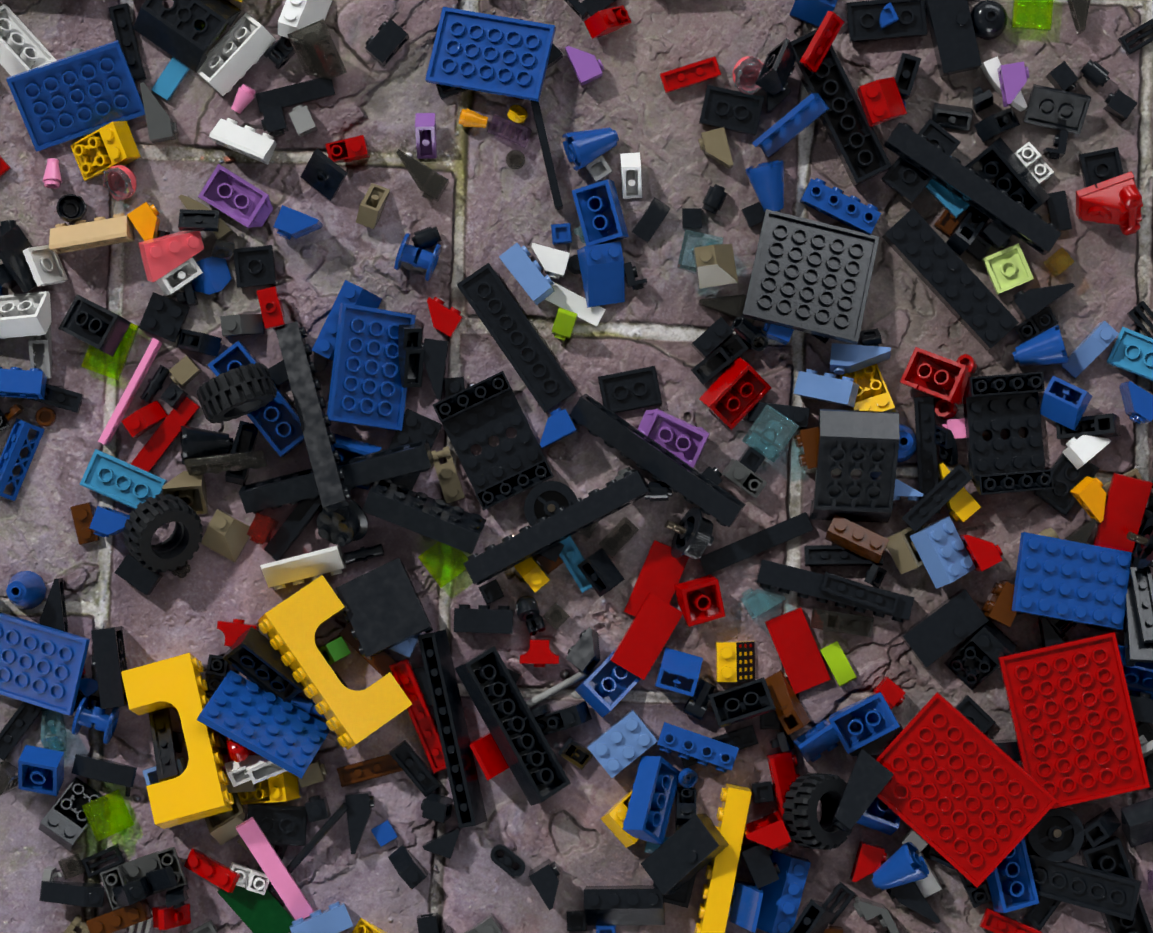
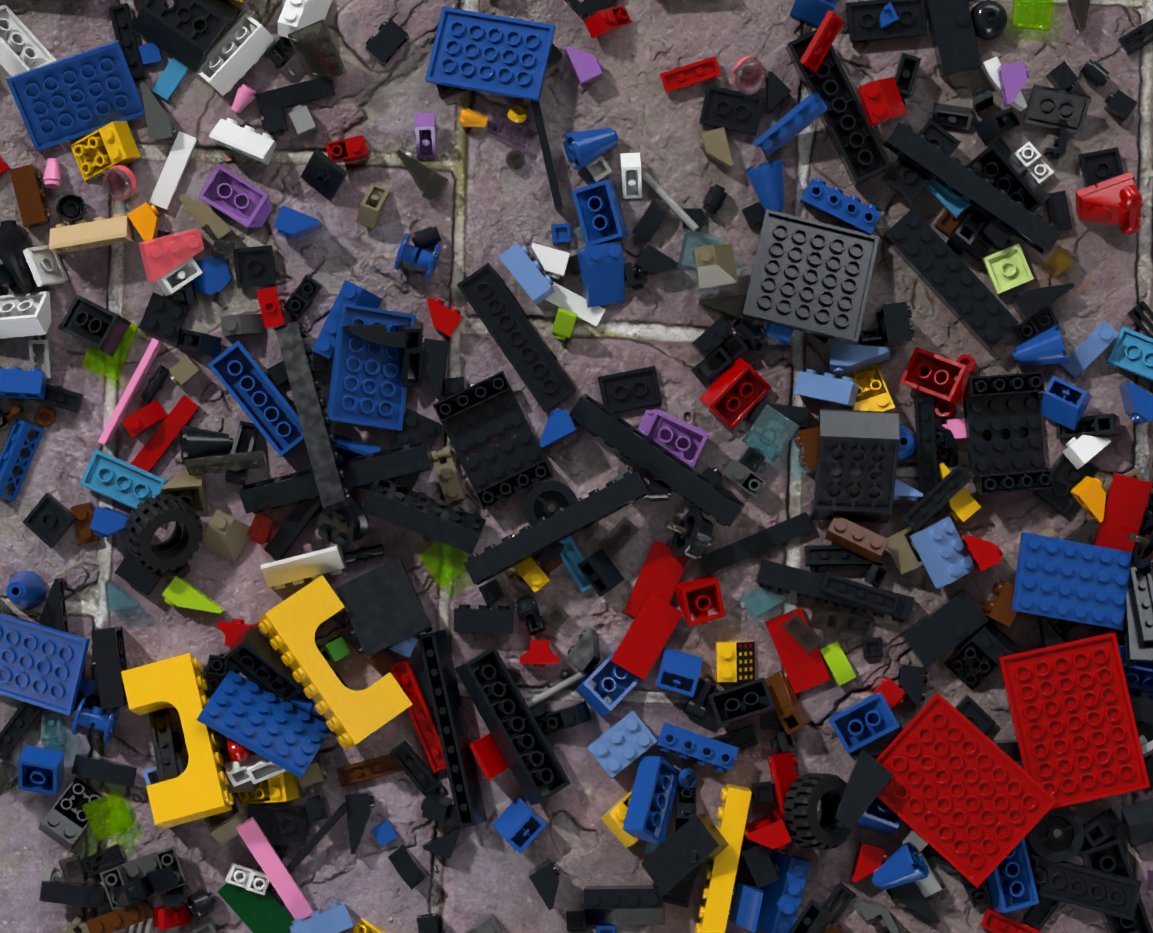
(30, 196): none -> reddish brown brick
(49, 520): none -> black plate
(117, 598): none -> clear light blue slope
(150, 54): none -> blue tile
(173, 170): none -> white tile
(174, 395): black plate -> none
(185, 595): none -> lime slope
(199, 220): black plate -> none
(200, 903): none -> black head
(212, 870): red plate -> none
(236, 393): black tyre -> none
(303, 296): none -> black slope
(376, 335): none -> black slope
(507, 860): black plate -> none
(519, 824): none -> blue slope
(575, 753): black slope -> none
(654, 262): none -> black slope
(670, 202): none -> light grey bar
(777, 68): black slope -> none
(801, 632): none -> clear smoke plate
(816, 741): blue slope -> none
(872, 647): none -> black tile
(895, 324): none -> black brick
(911, 681): none -> black slope

